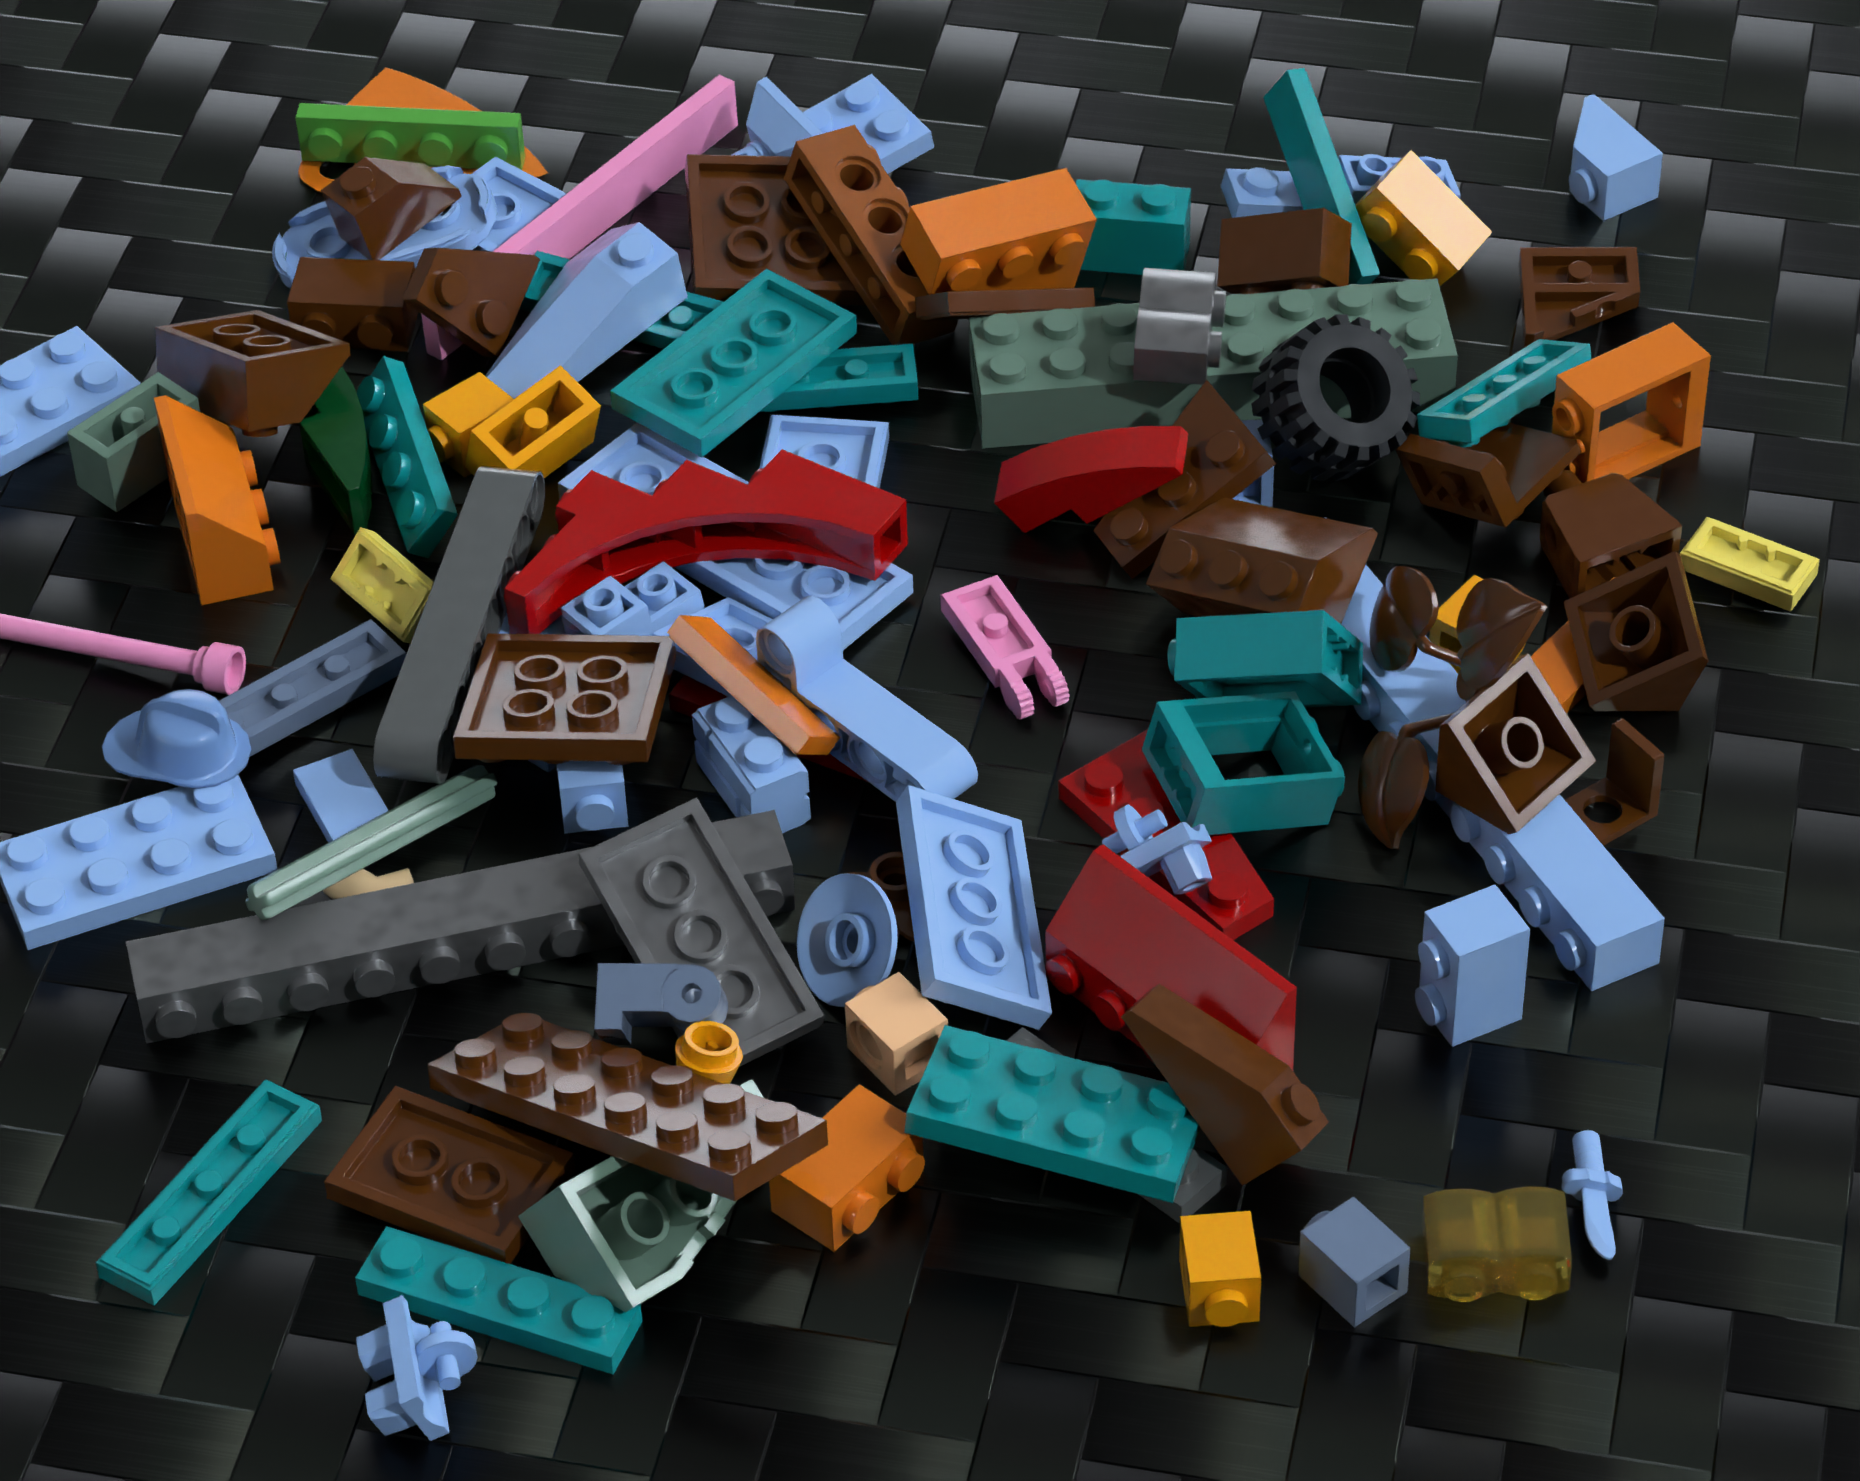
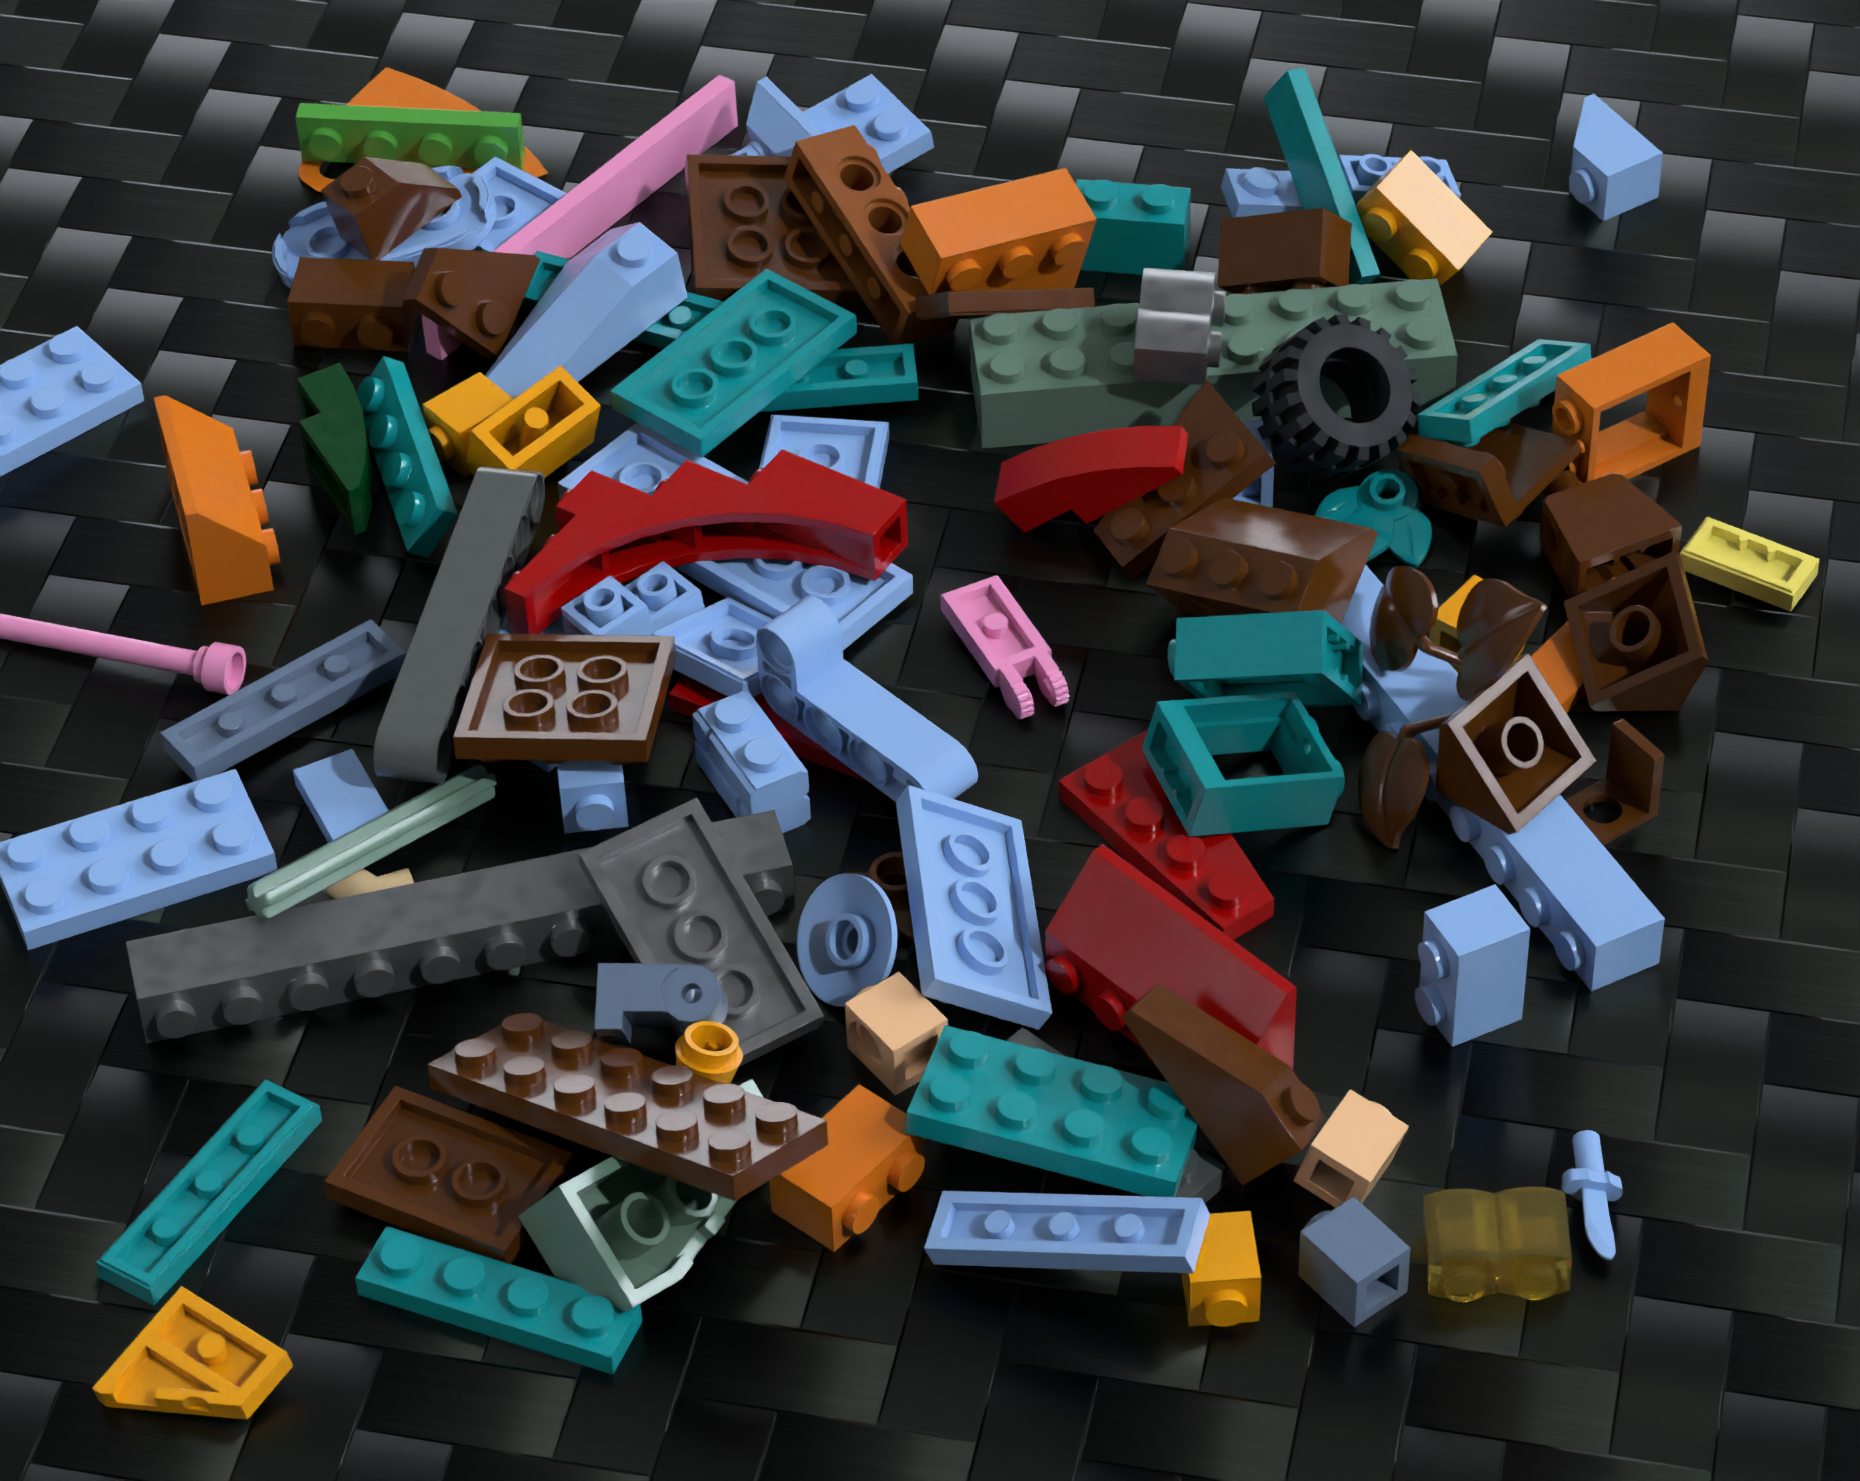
(120, 447): sand green brick -> none
(179, 741): medium blue piece -> none
(194, 1364): none -> light orange wing
(250, 367): reddish brown slope -> none
(384, 583): light yellow plate -> none
(423, 1366): light blue hips -> none
(753, 685): orange tile -> none
(1068, 1231): none -> light blue plate
(1174, 851): light blue hips -> none
(1351, 1151): none -> light nougat brick
(1395, 520): none -> teal plate
(1574, 288): reddish brown wing -> none

